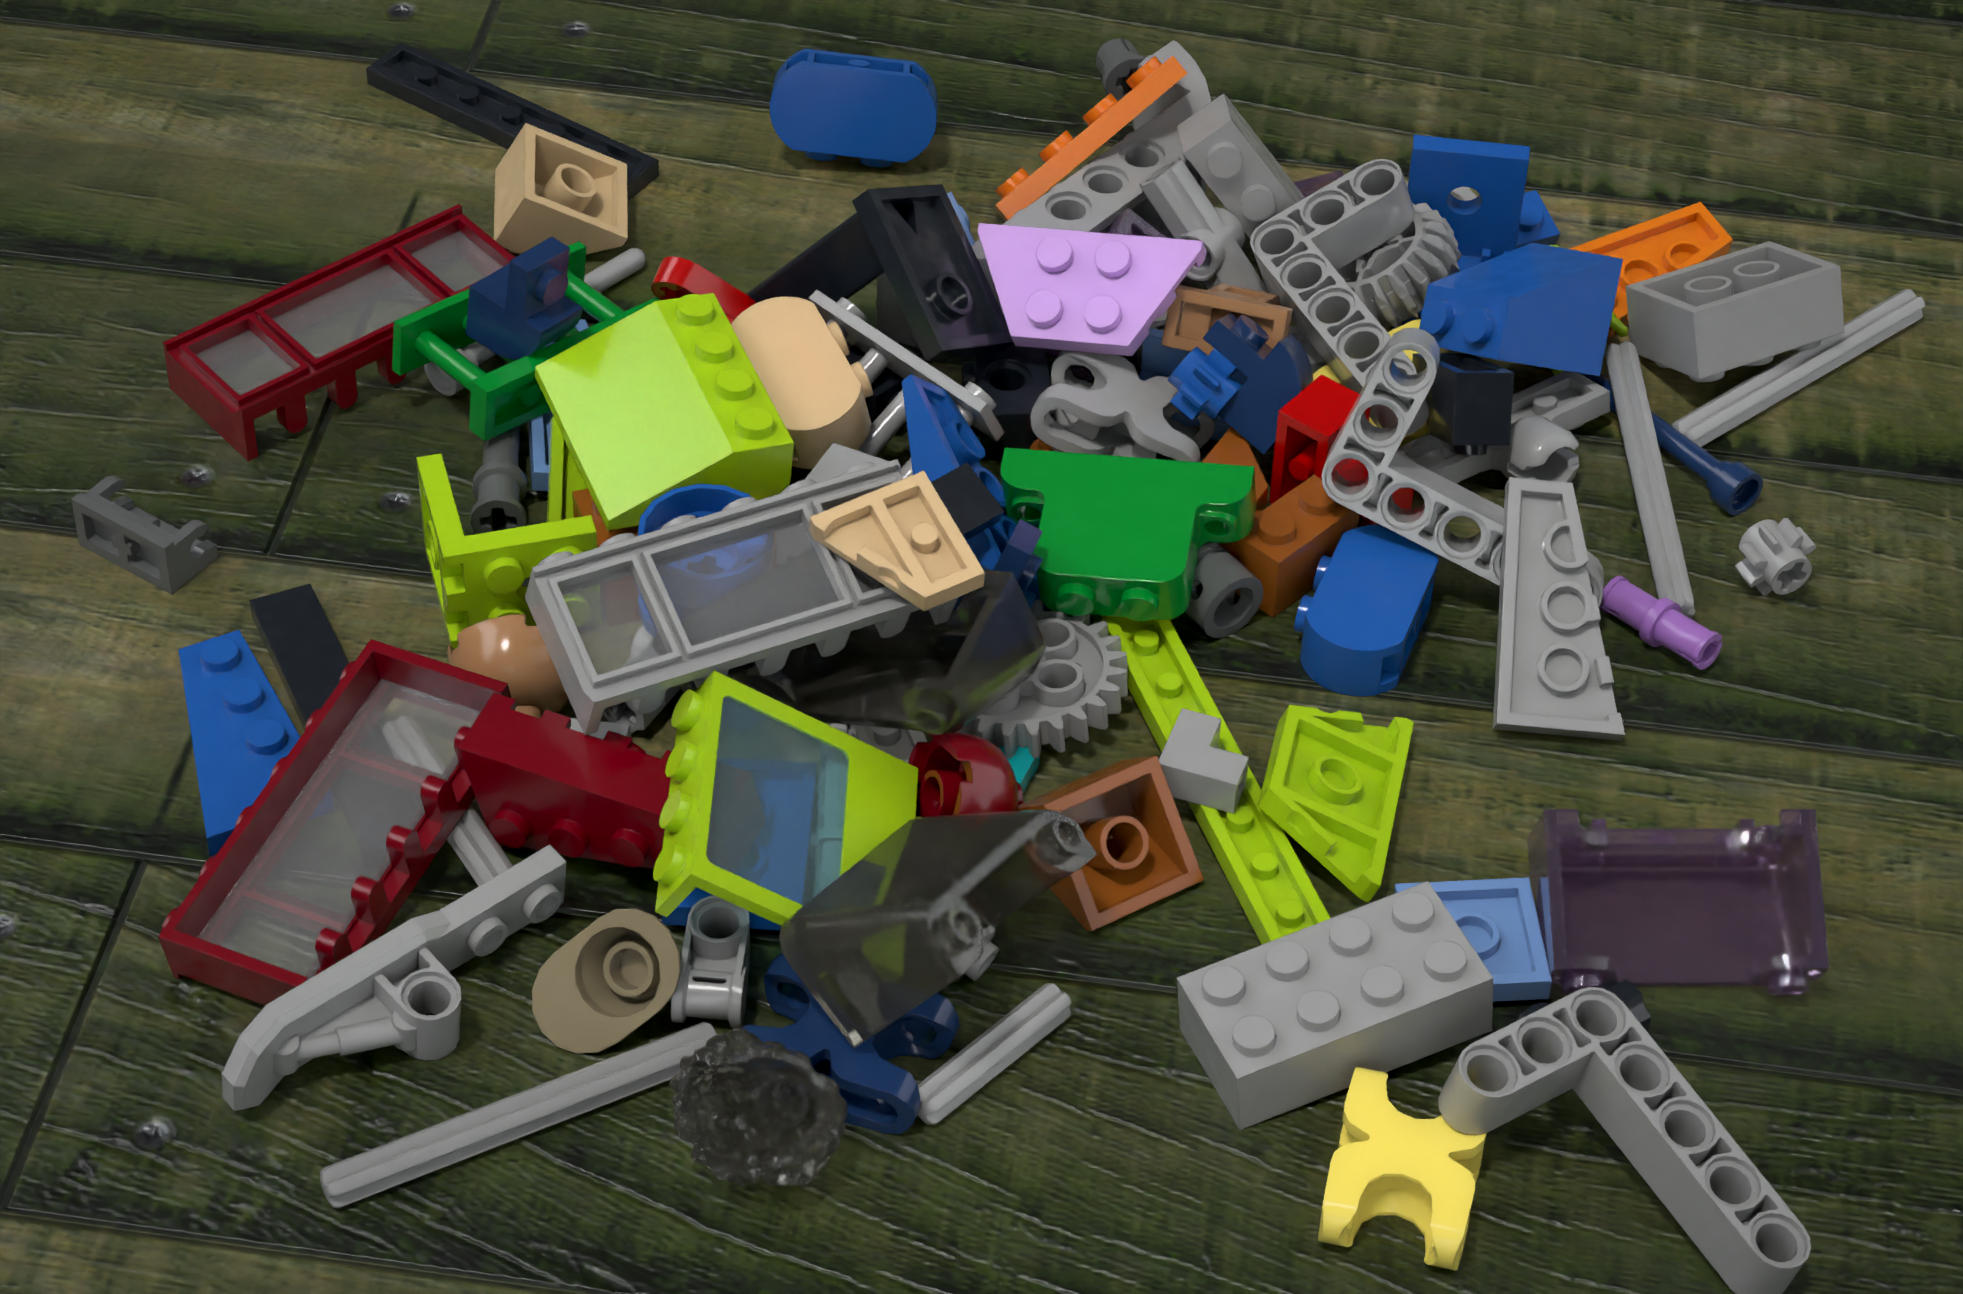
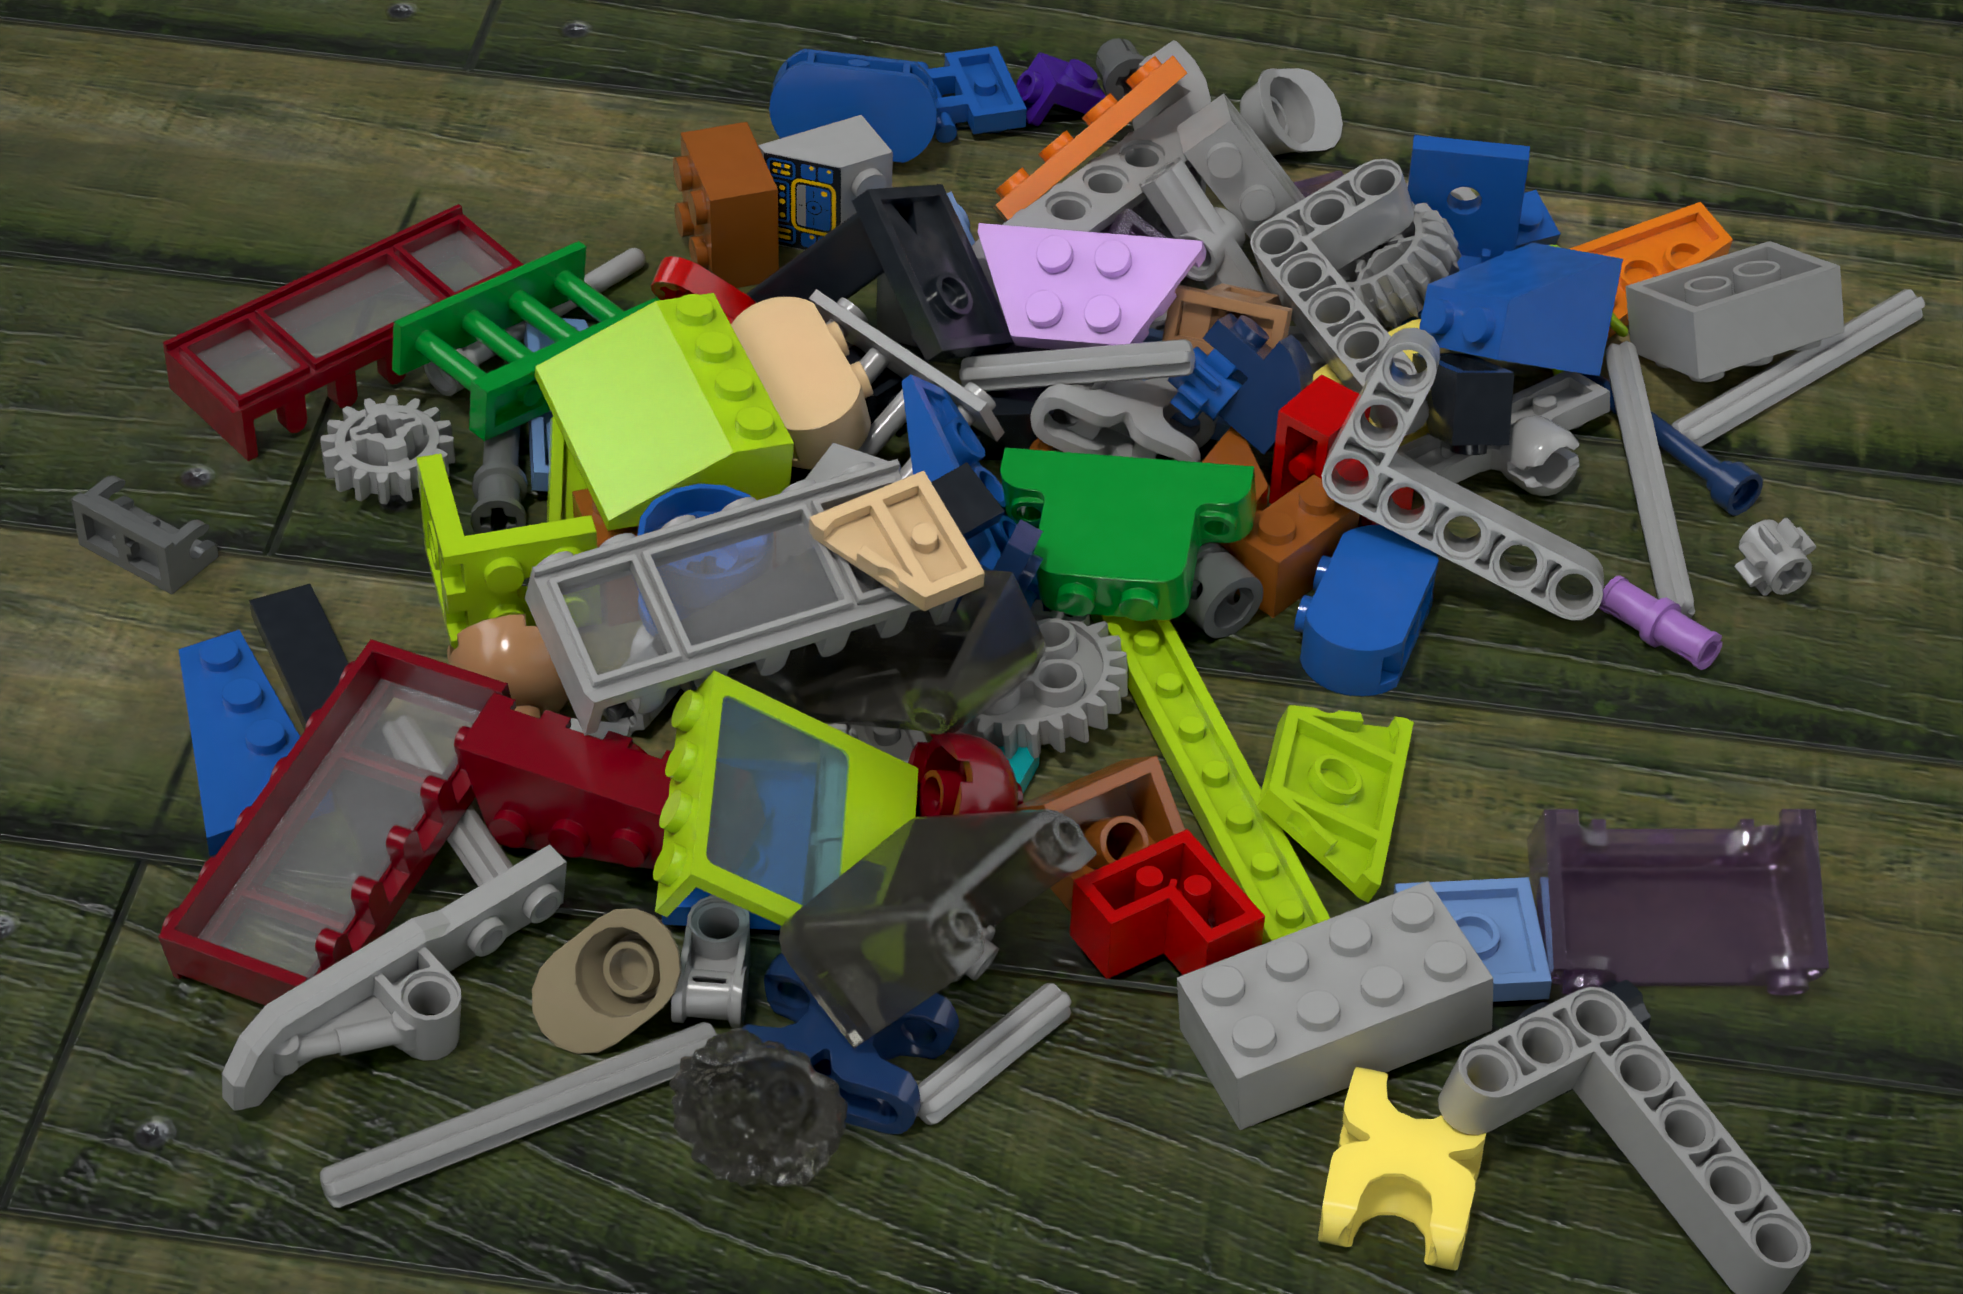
(380, 446): none -> light grey gear
(492, 110): black tile -> none
(524, 302): dark blue brick -> none
(558, 191): tan slope -> none
(727, 204): none -> dark orange brick
(822, 174): none -> slope
(982, 92): none -> blue plate
(1058, 82): none -> dark purple bracket
(1079, 365): none -> light grey axle
(1162, 902): none -> red brick
(1197, 767): light grey piece -> none
(1292, 111): none -> light grey piece
(1549, 635): light grey wing -> none

